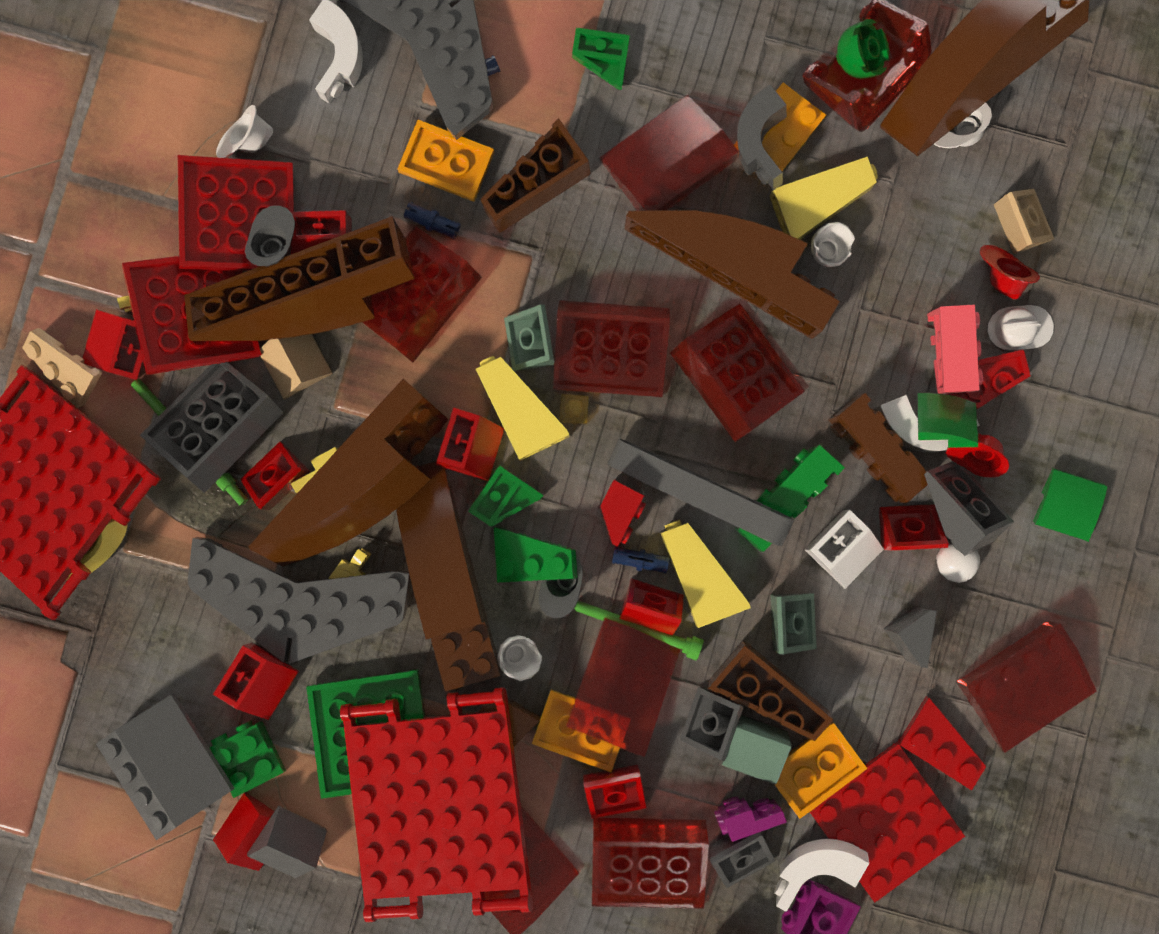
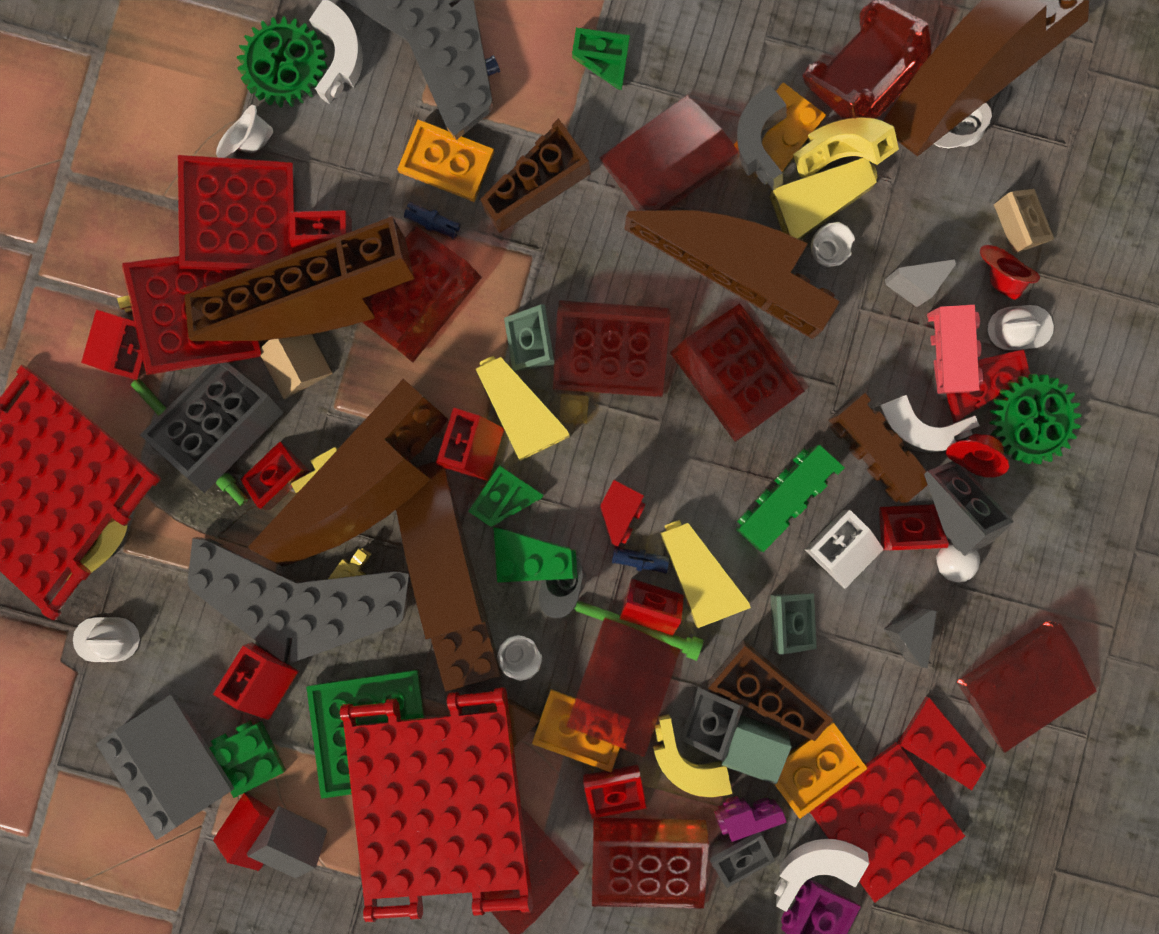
(64, 370): tan wing -> none
(106, 639): none -> white piece
(258, 55): none -> green gear
(270, 236): dark grey piece -> none
(696, 779): none -> light yellow arch
(701, 492): dark grey beam -> none
(845, 138): none -> light yellow arch
(863, 50): green cylinder -> none
(920, 281): none -> light grey slope
(947, 419): green slope -> none
(1058, 416): none -> green gear
(1070, 504): green slope -> none

